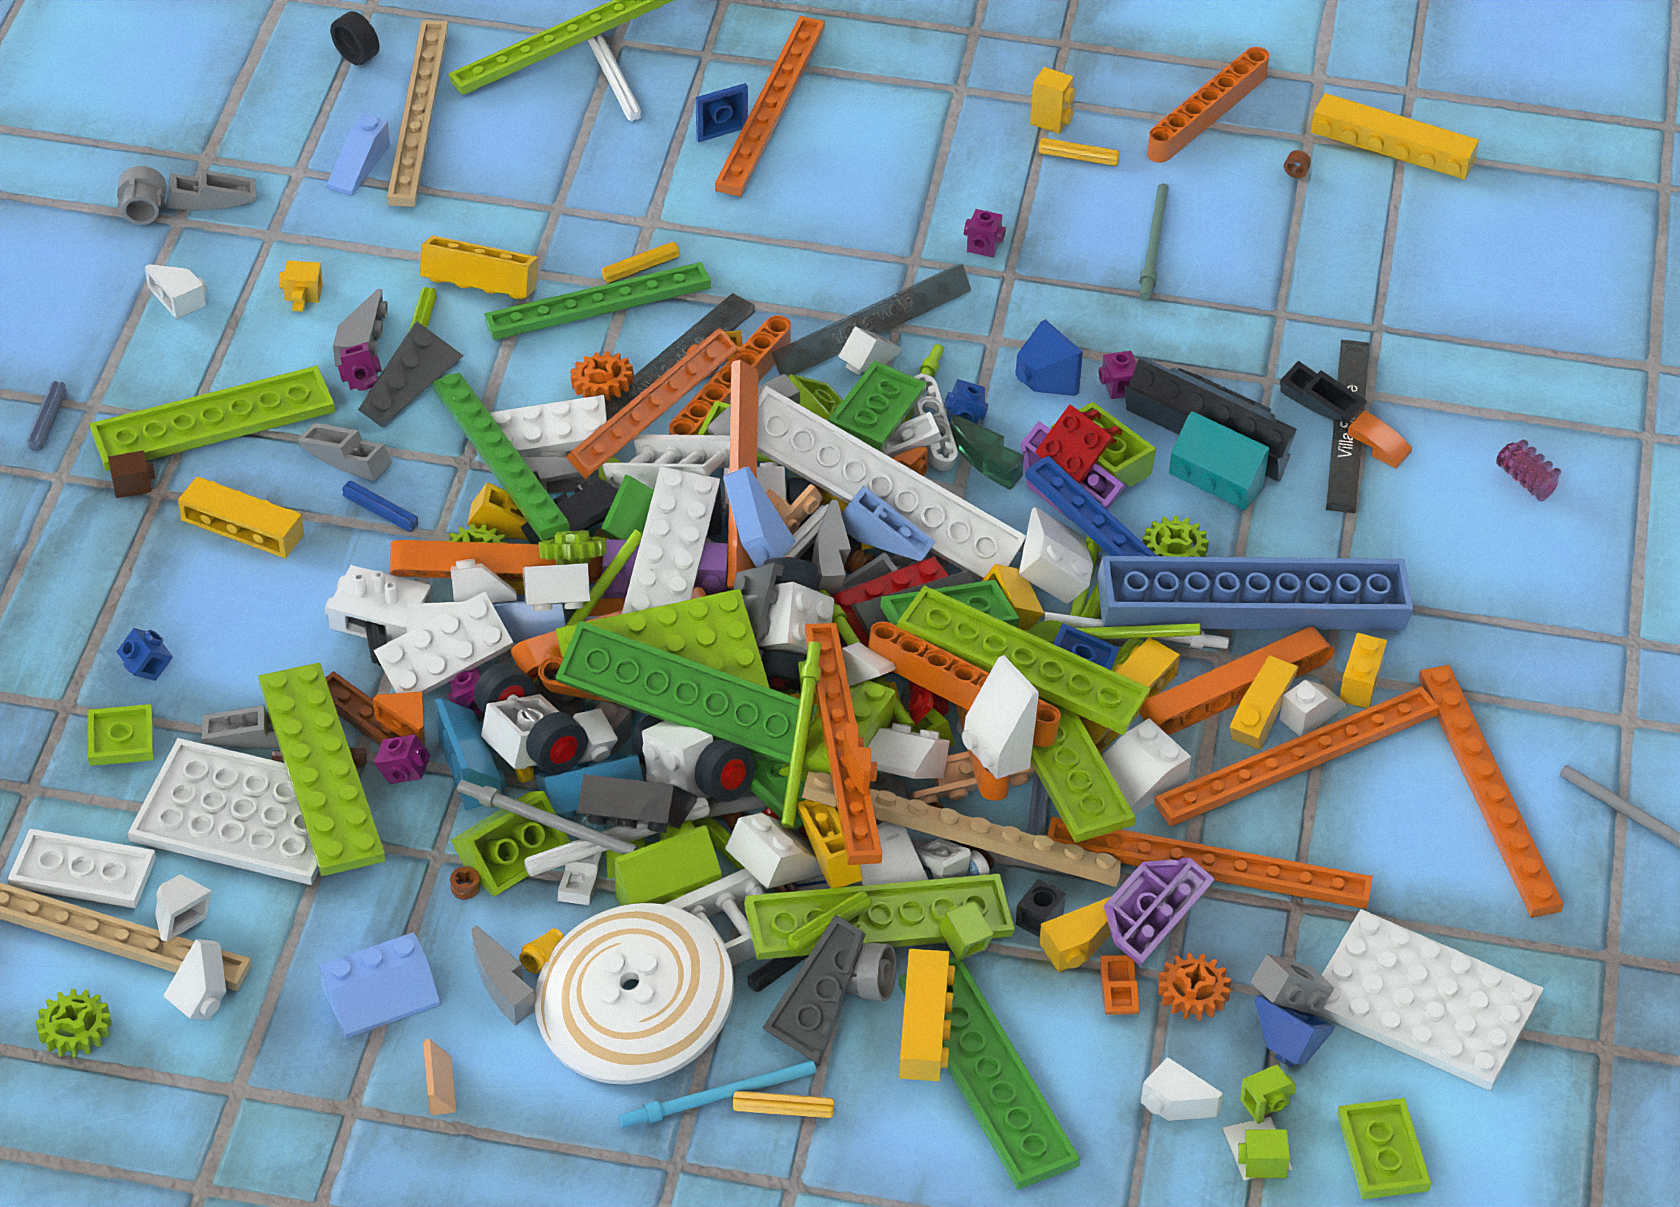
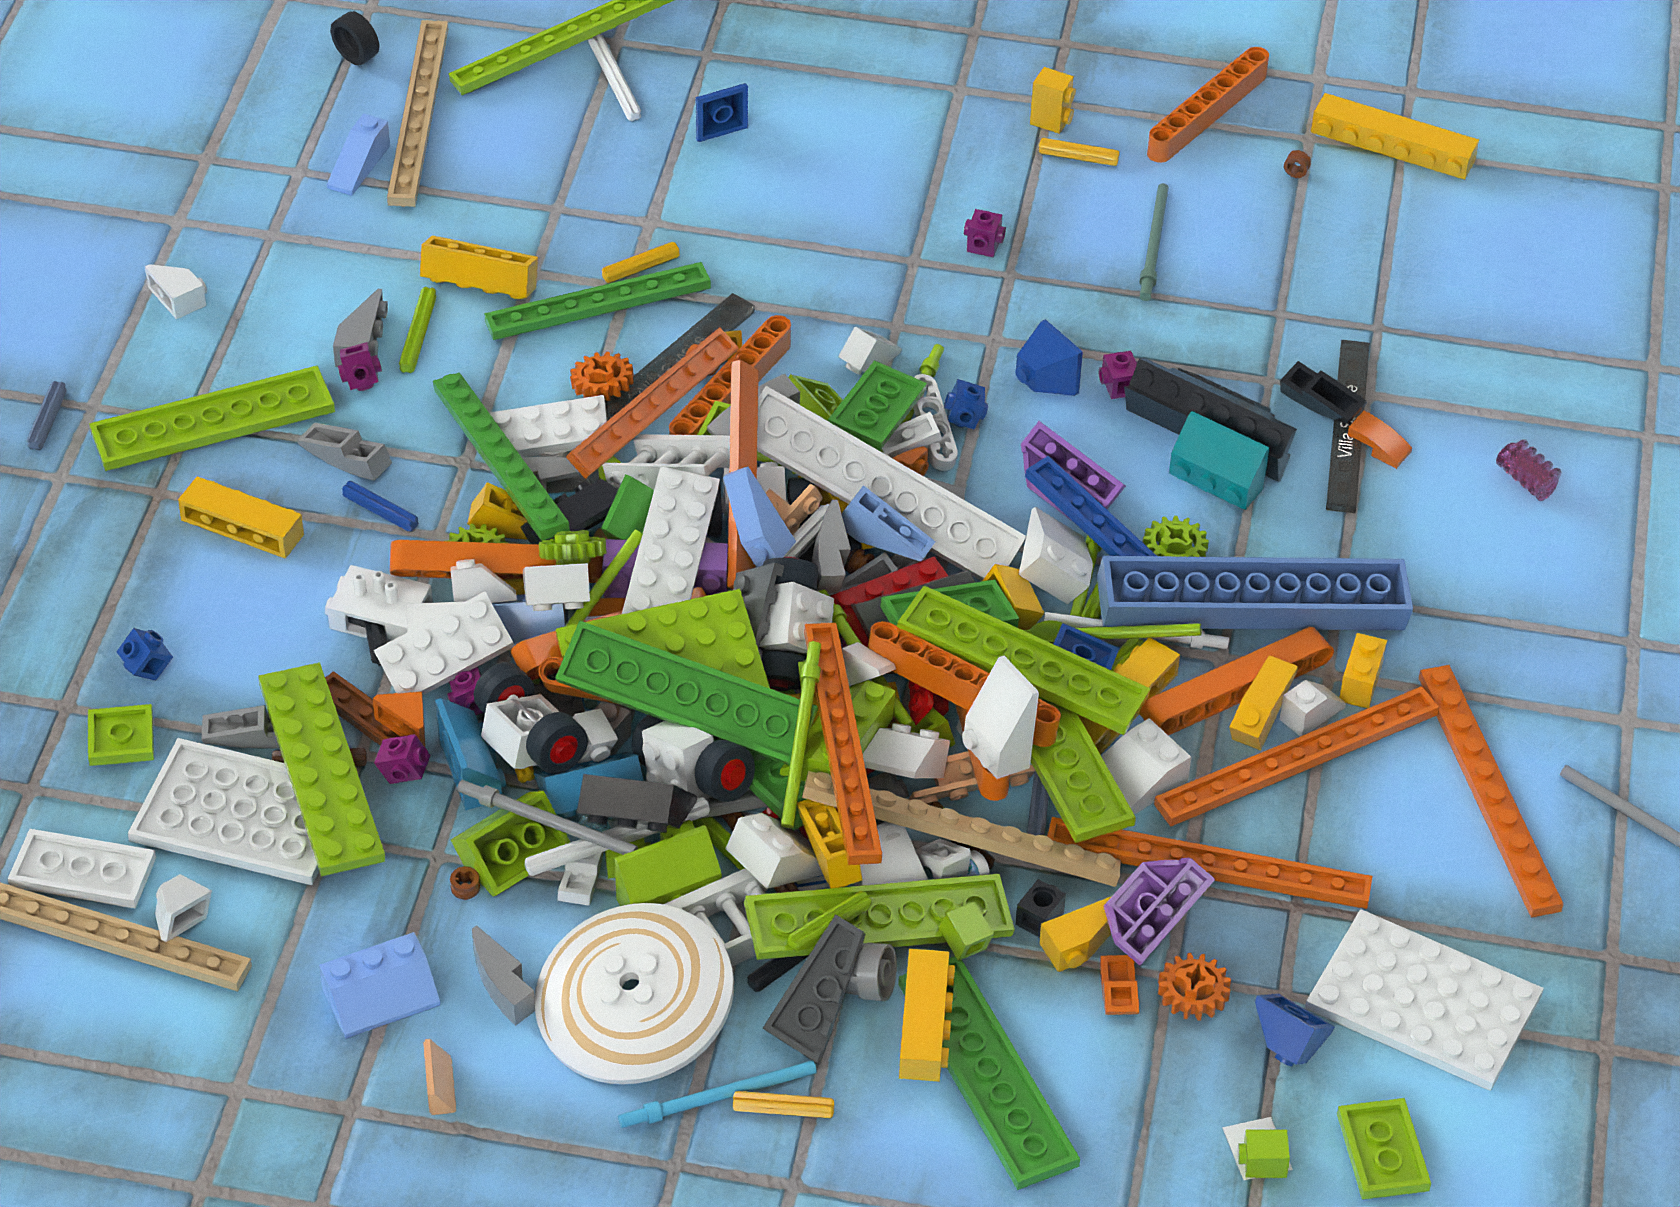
(73, 1023): lime gear -> none
(131, 473): reddish brown brick -> none
(141, 194): light grey piece -> none
(199, 981): white slope -> none
(209, 191): light grey slope -> none
(301, 283): yellow brick -> none
(408, 373): dark grey wing -> none
(539, 951): yellow cone -> none
(769, 106): orange plate -> none
(858, 759): orange slope -> none
(875, 318): clear smoke tile -> none
(987, 452): clear green slope -> none
(1077, 442): red plate -> none
(1131, 455): lime slope -> none
(1179, 1094): white slope -> none
(1266, 1092): lime brick -> none
(1292, 984): light grey brick -> none

